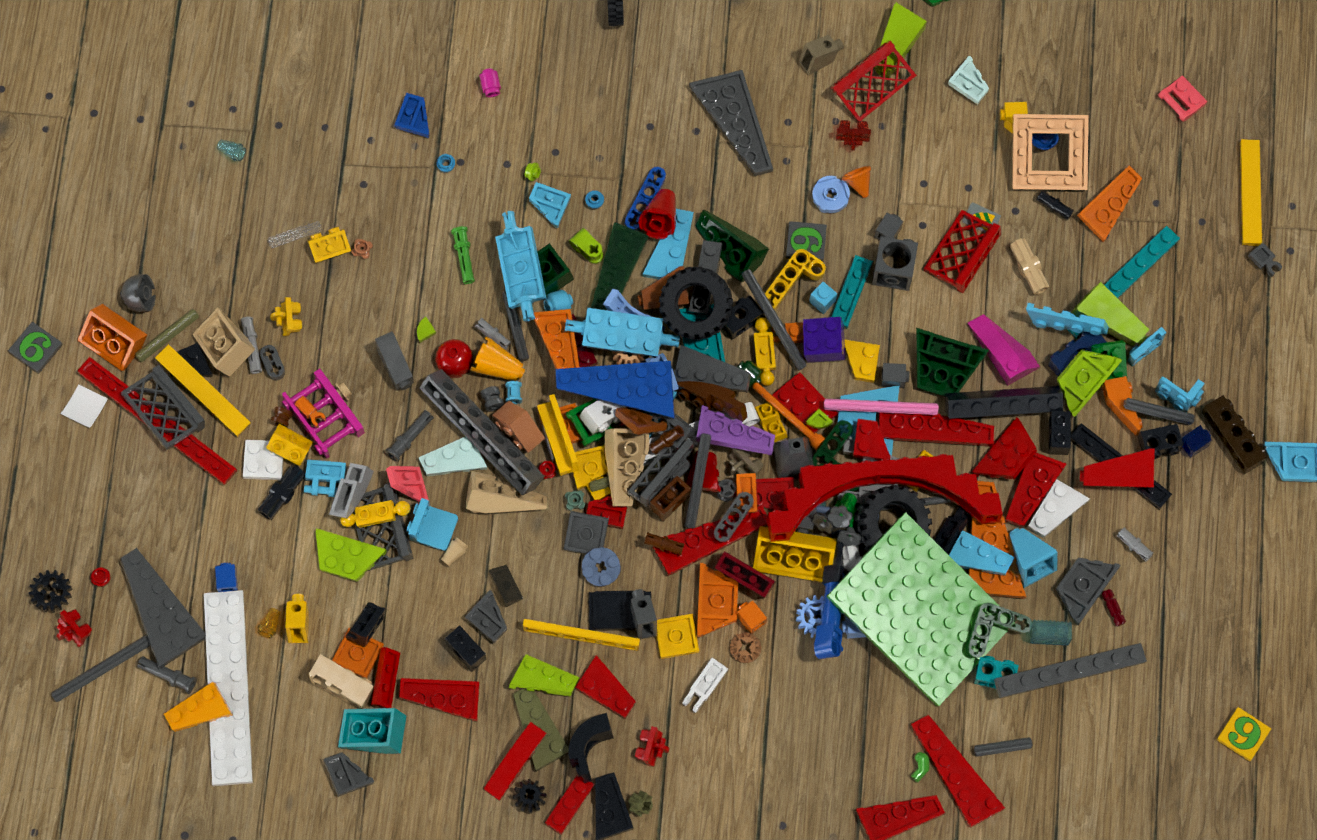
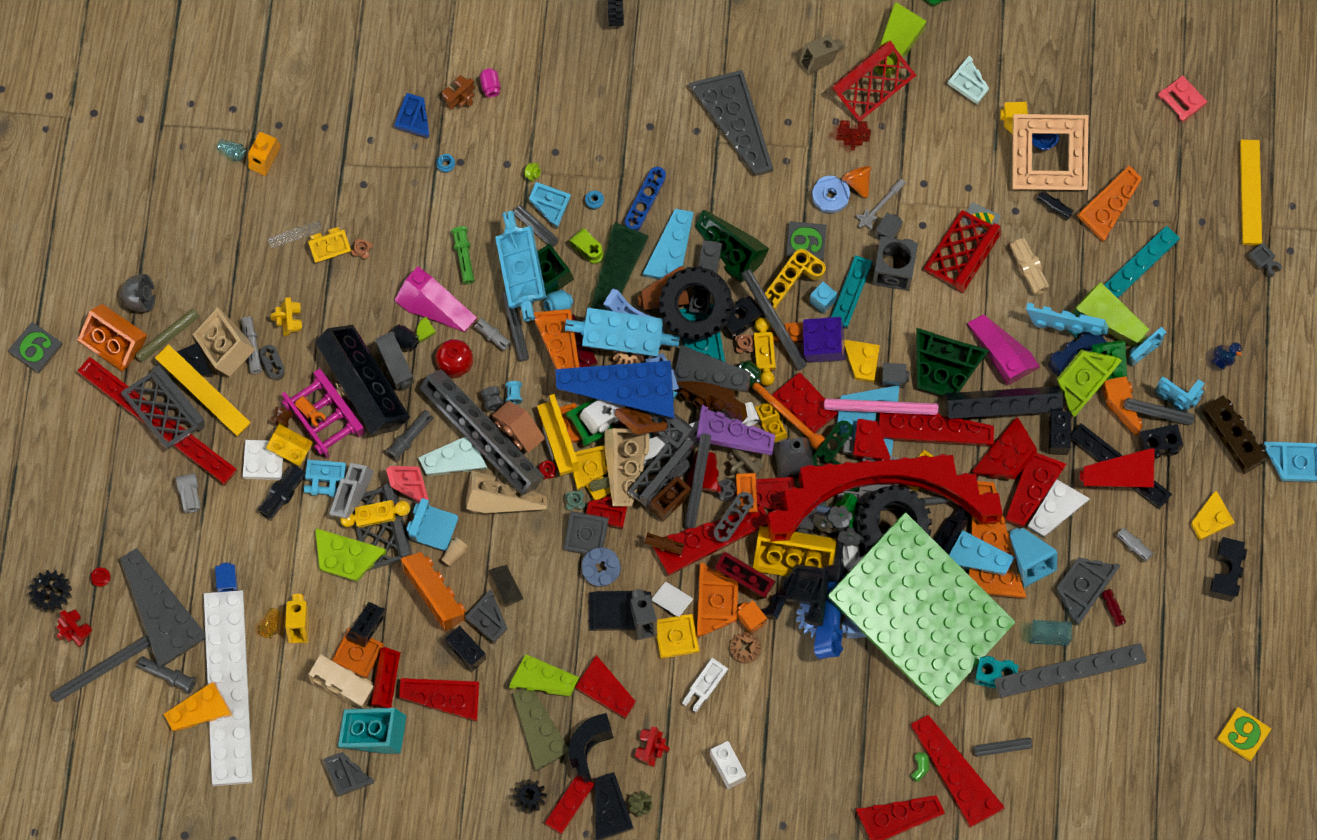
(84, 406): white sticker -> none
(188, 488): none -> light grey piece
(265, 150): none -> light orange torso
(362, 379): none -> black brick
(405, 337): none -> black brick
(429, 299): none -> dark pink wedge
(433, 591): none -> orange slope
(461, 95): none -> dark orange hips
(497, 362): light orange cone -> none
(514, 761): red slope -> none
(537, 227): none -> dark grey axle
(581, 634): yellow tile -> none
(659, 215): red cone -> none
(666, 439): reddish brown pin -> none
(672, 599): none -> white sticker
(728, 765): none -> white brick
(748, 339): none -> nougat plate
(802, 586): none -> black wing
(819, 420): lime tile -> none
(868, 218): none -> light grey piece
(988, 622): dark green beam -> none
(1196, 441): clear blue brick -> none
(1212, 518): none -> yellow wing
(1224, 358): none -> clear blue animal
(1231, 553): none -> black arch

